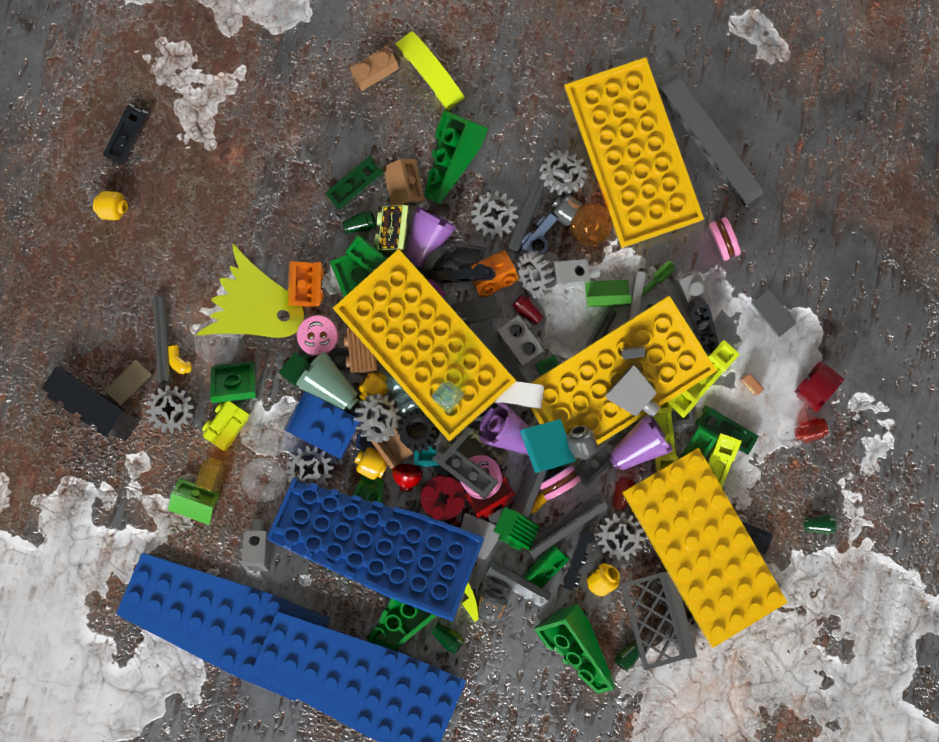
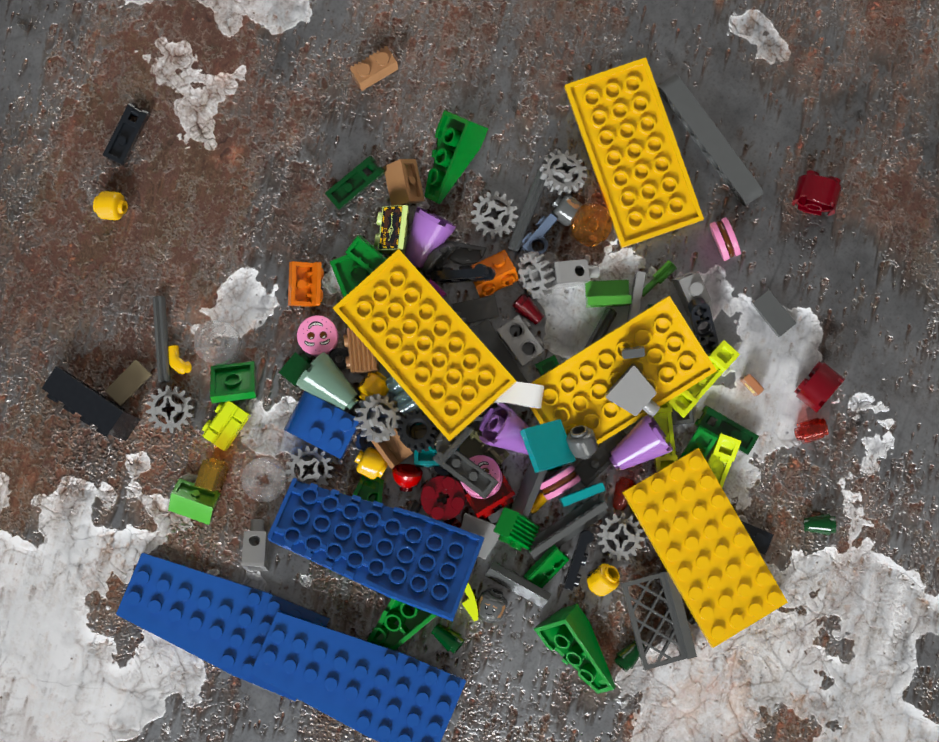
(252, 304): neon yellow piece -> none
(361, 222): dark green cone -> none
(431, 70): neon yellow slope -> none
(447, 396): clear light blue leg -> none
(581, 494): none -> teal tile
(817, 193): none -> dark red brick

